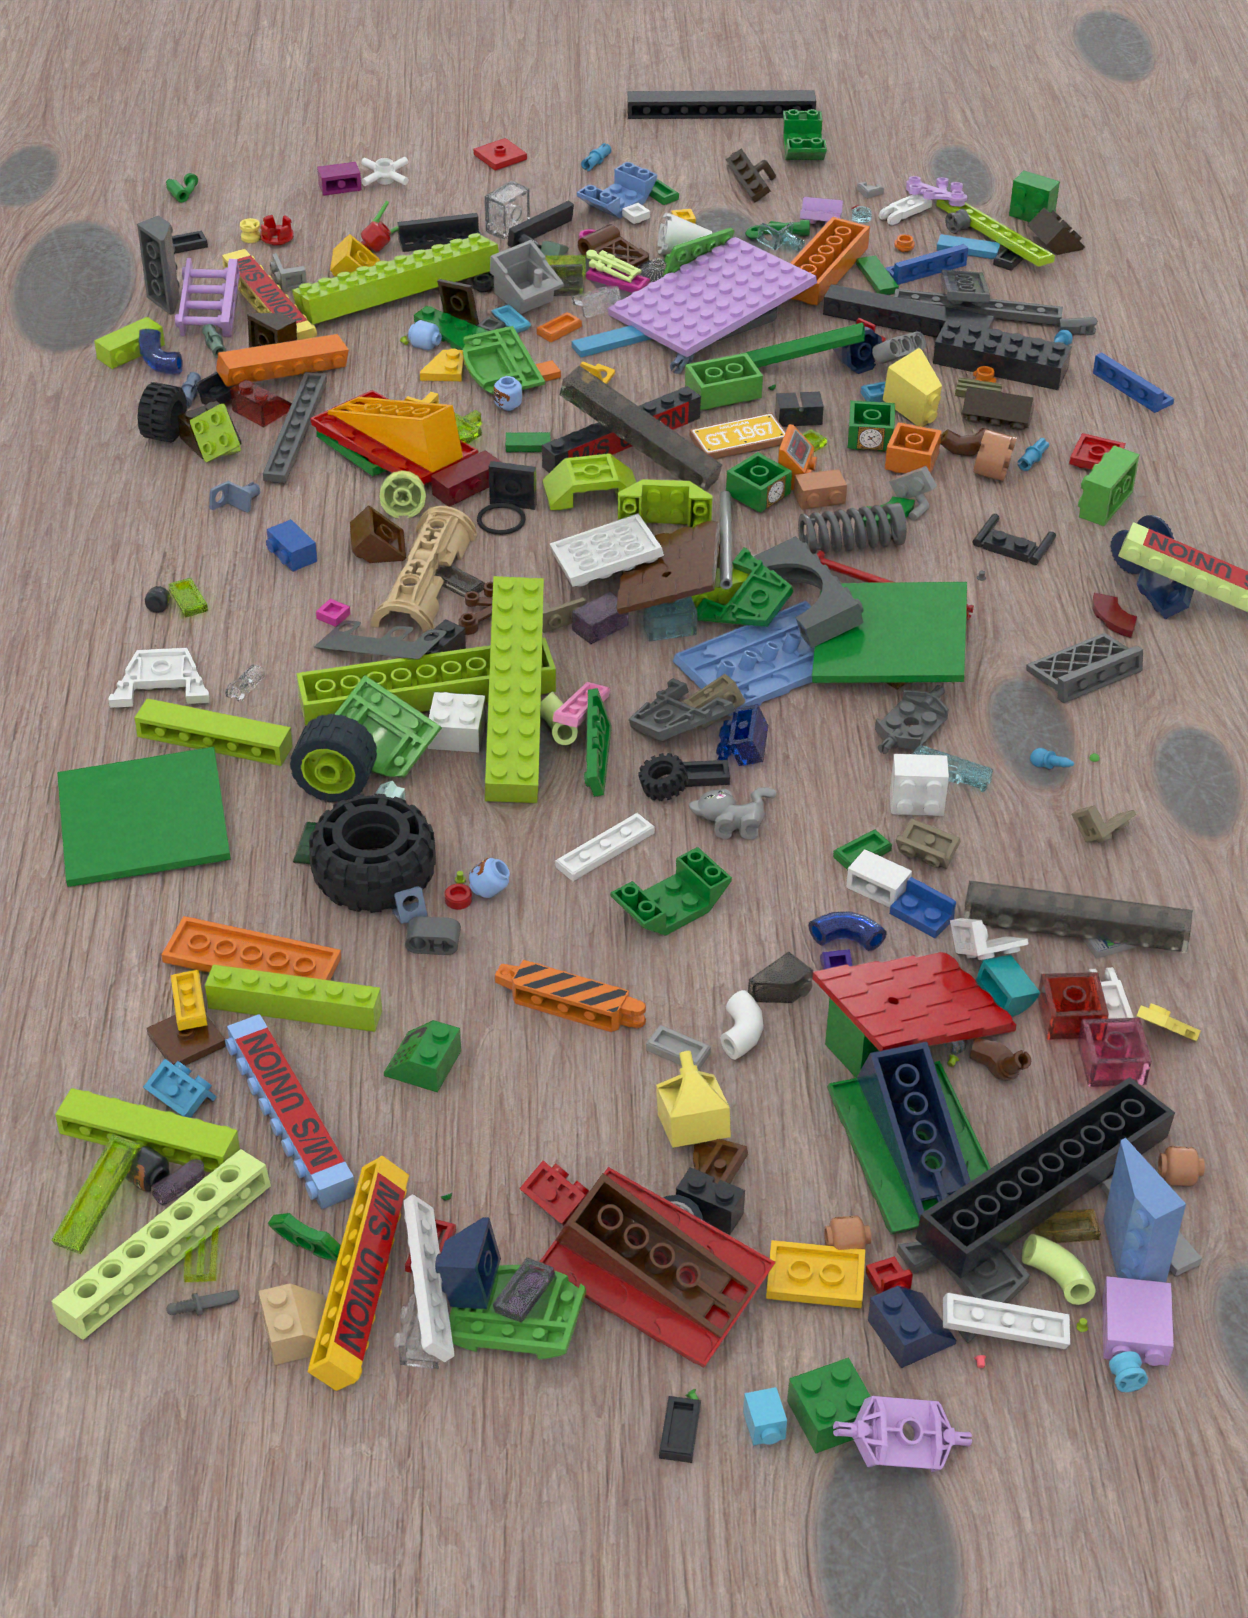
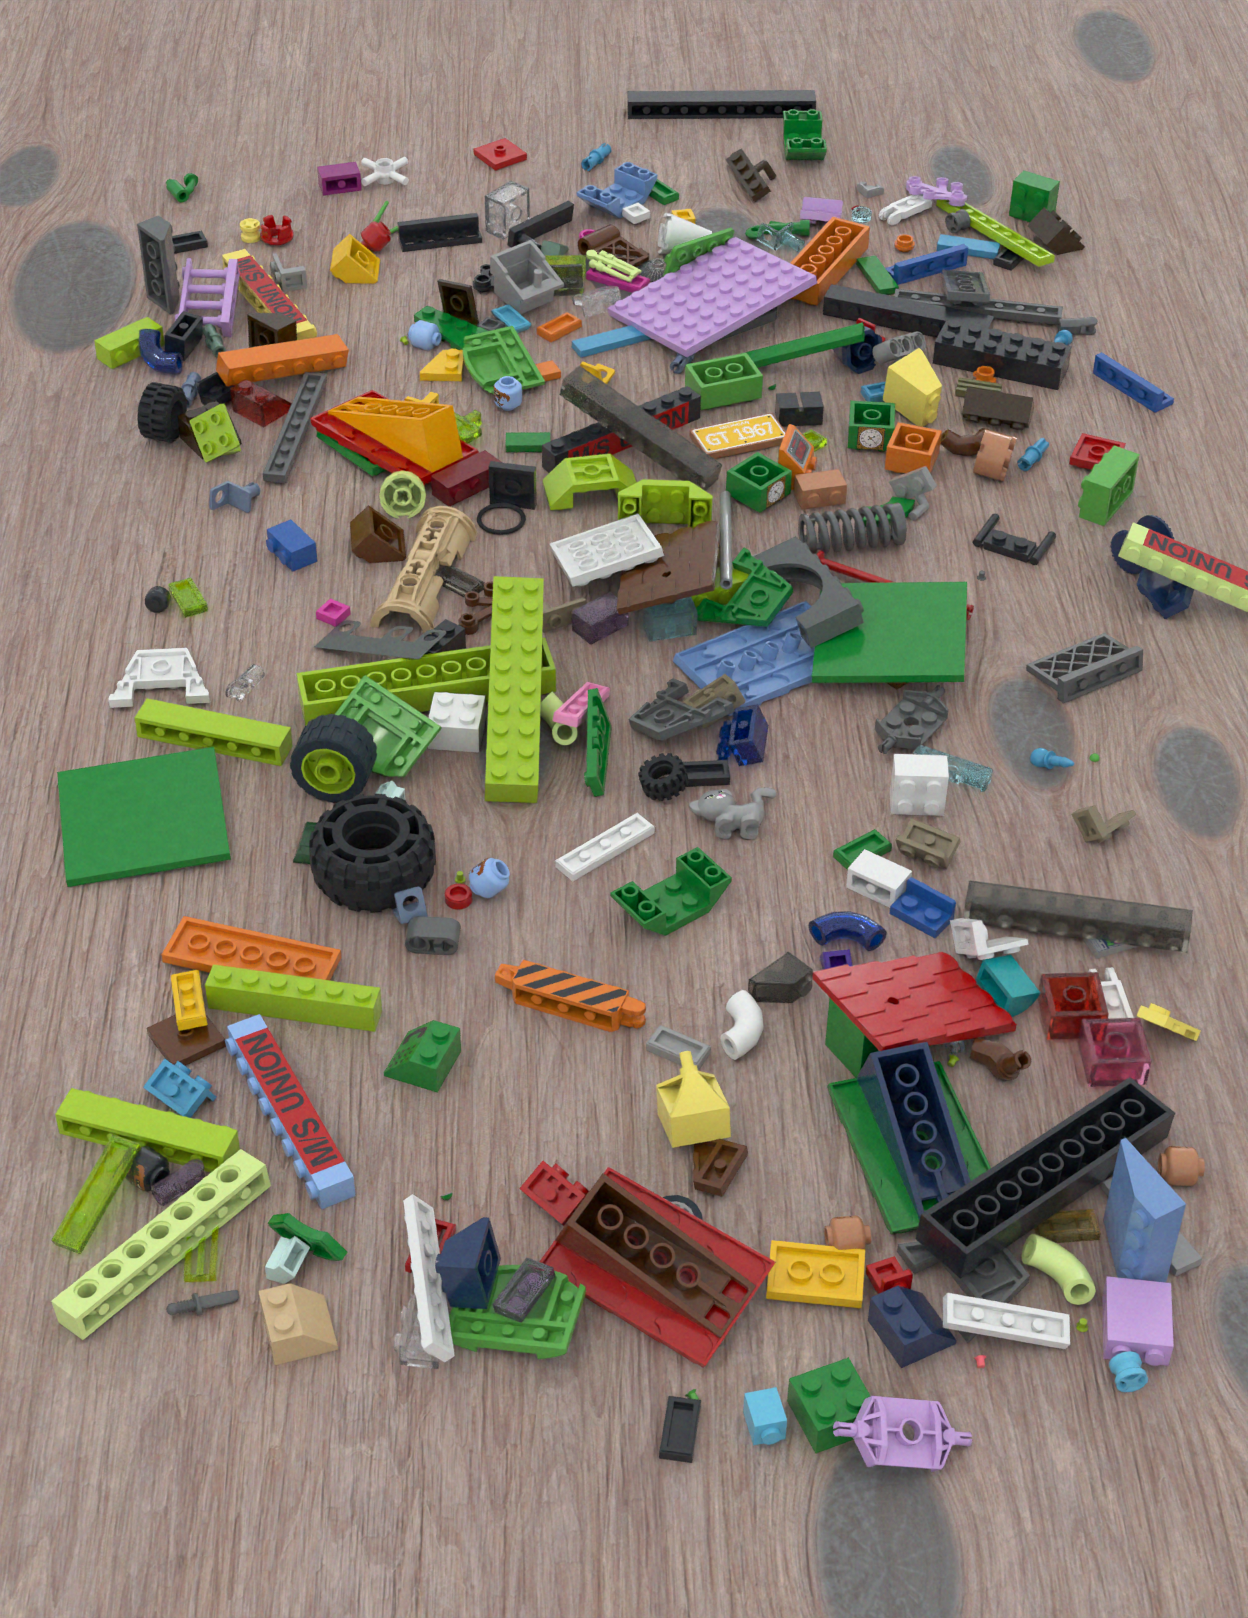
(184, 334): none -> black brick
(286, 1259): none -> light aqua piece
(359, 1274): brick -> none
(394, 278): lime piece -> none
(719, 1203): black piece -> none
(1111, 613): dark red tile -> none

